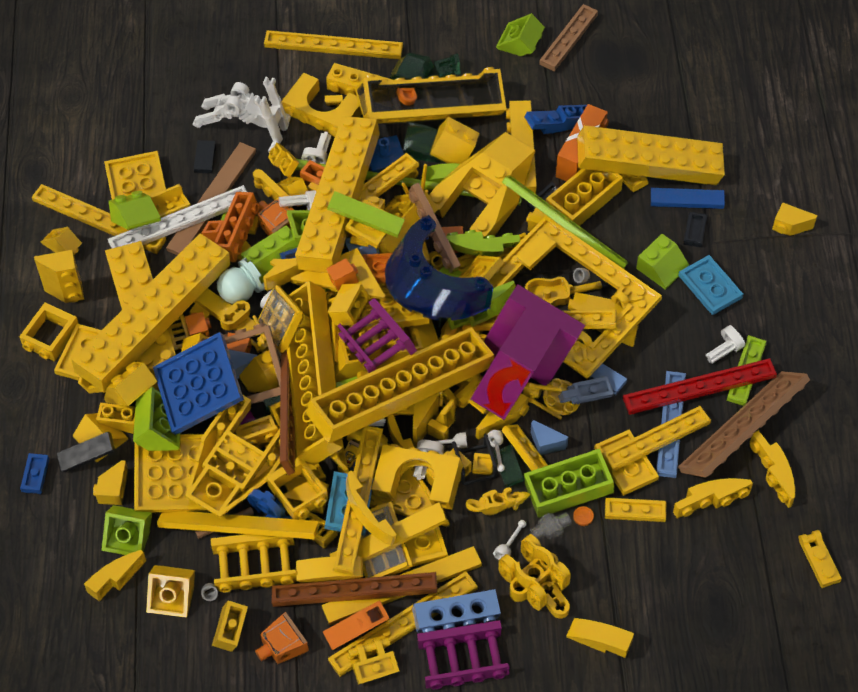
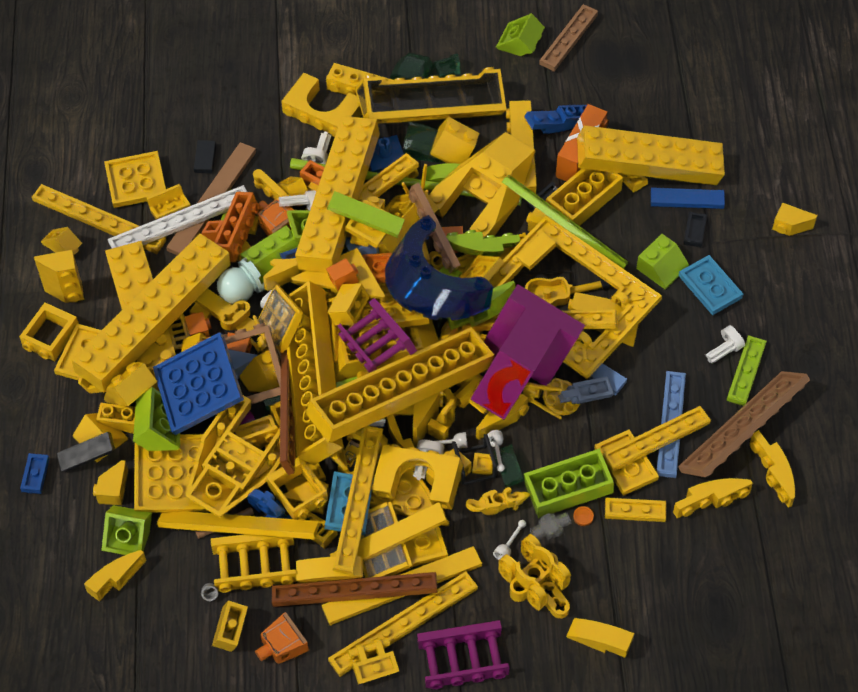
(133, 210): lime slope -> none
(170, 590): yellow slope -> none
(249, 108): white piece -> none
(283, 159): yellow slope -> none
(333, 44): yellow tile -> none
(333, 100): yellow tile -> none
(356, 625): orange slope -> none
(382, 529): yellow slope -> none
(406, 96): orange tile -> none
(485, 600): medium blue brick -> none
(524, 447): yellow tile -> none
(547, 439): medium blue slope -> none
(581, 277): light grey hinge -> none
(699, 386): red tile -> none
(819, 559): yellow plate -> none

